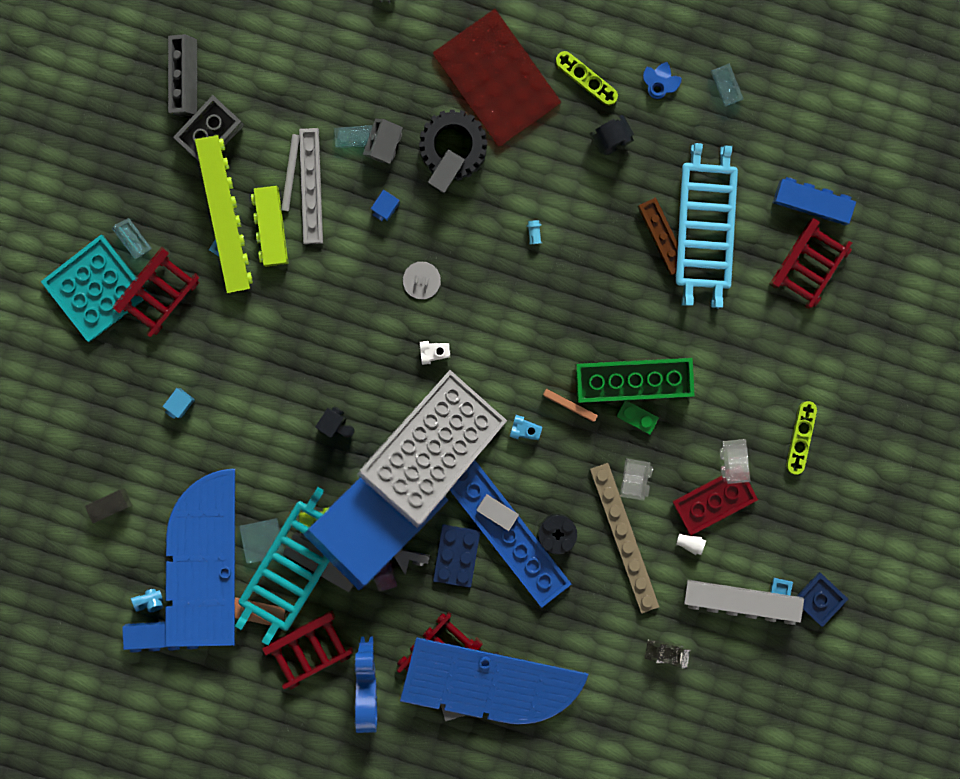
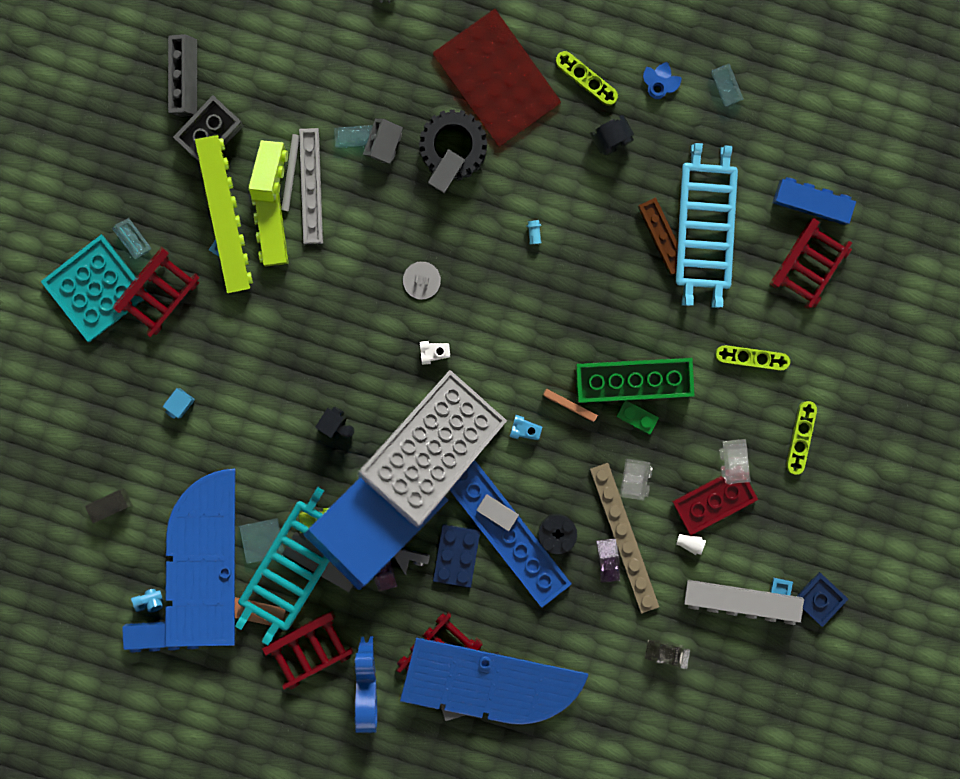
(268, 171): none -> brick
(385, 206): blue brick -> none
(608, 560): none -> clear purple slope
(752, 357): none -> lime beam

